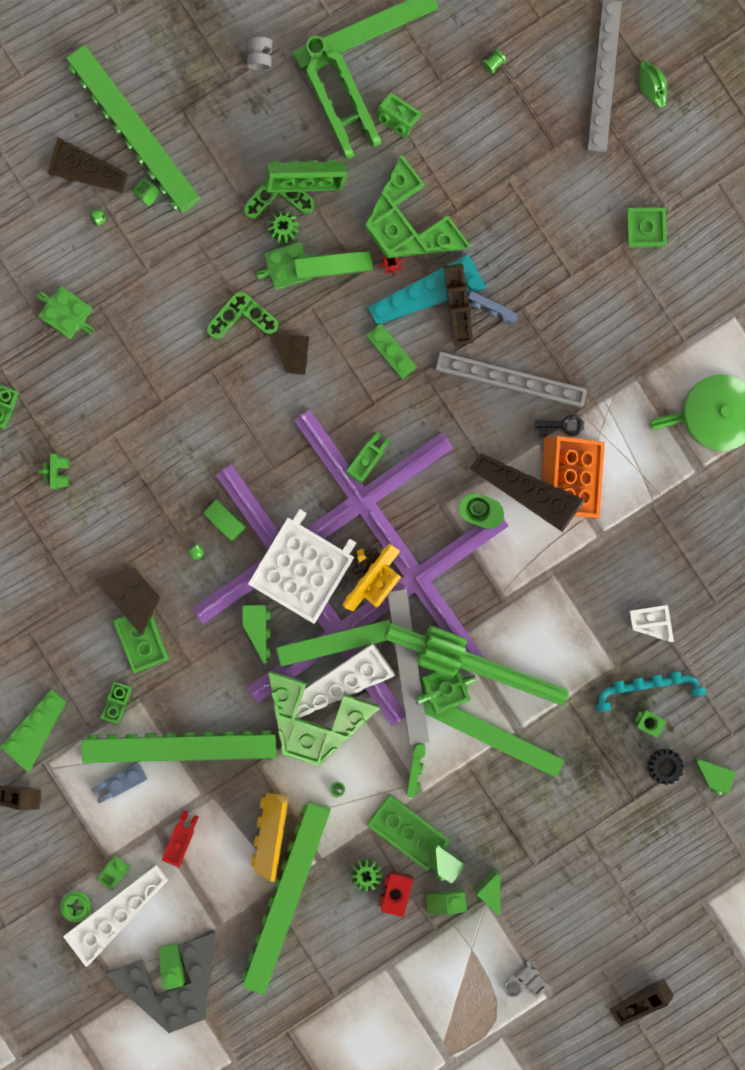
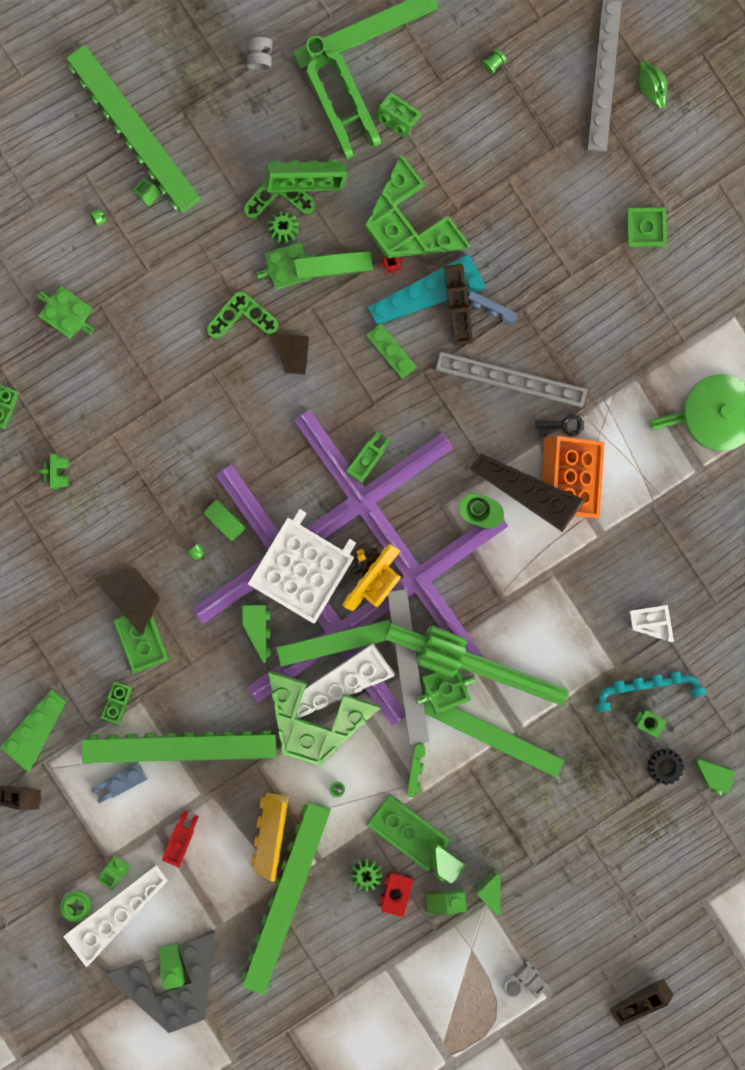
(78, 166): dark brown wing -> none

